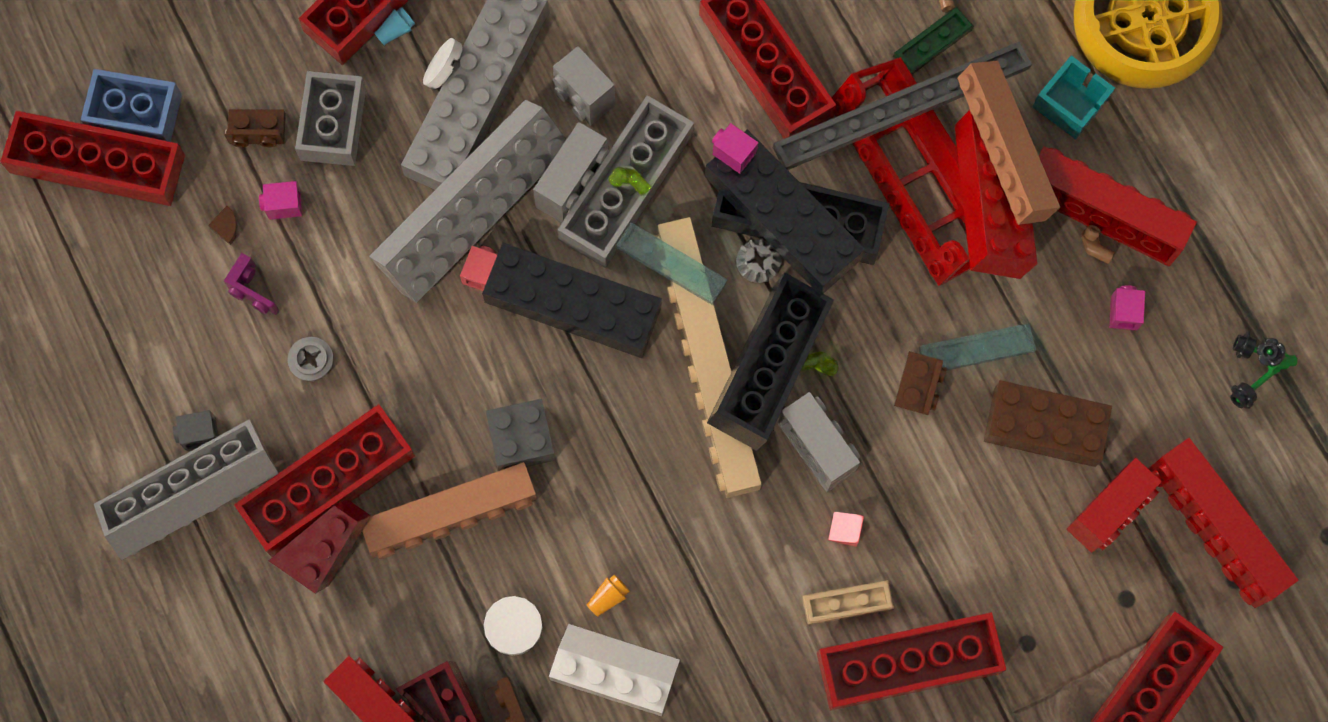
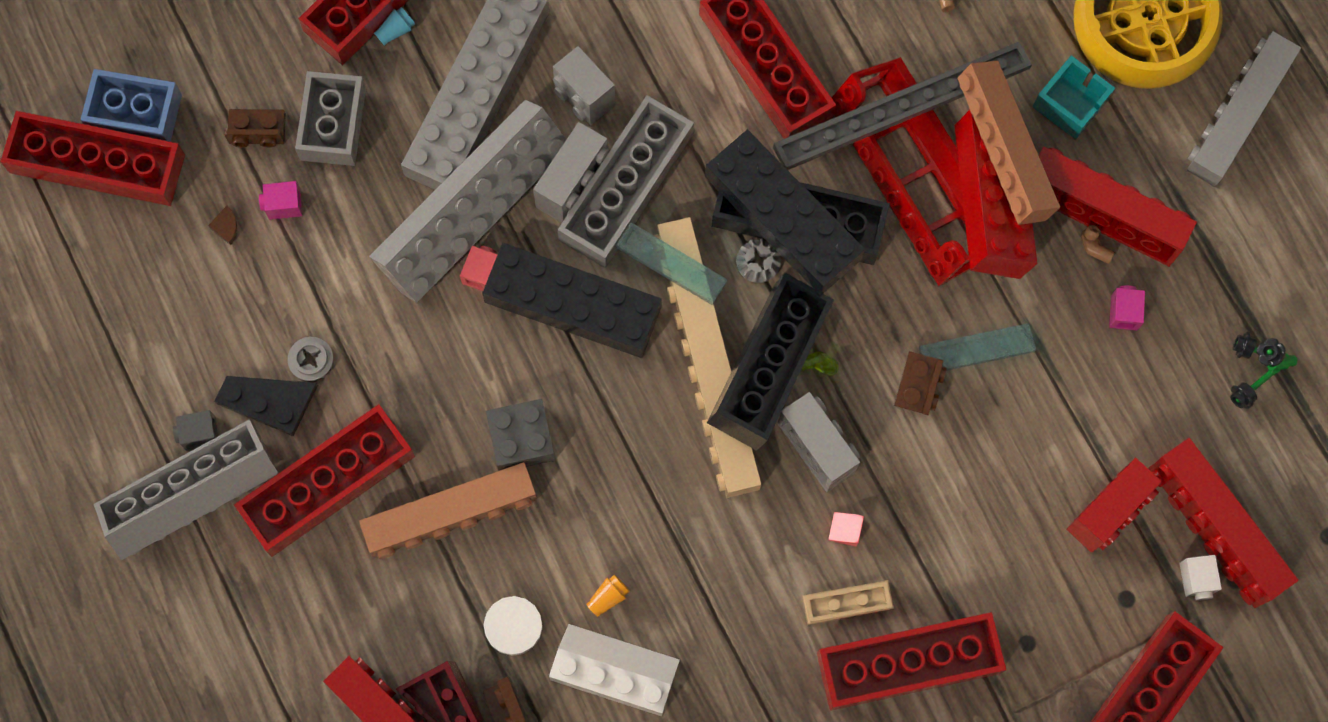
(242, 273): magenta bracket -> none
(268, 401): none -> black wing
(322, 547): dark red wedge -> none
(441, 64): white tile -> none
(630, 176): clear neon green arm -> none
(734, 147): dark pink brick -> none
(934, 40): dark green tile -> none
(1048, 423): reddish brown brick -> none
(1200, 577): none -> white brick
(1243, 109): none -> light grey brick

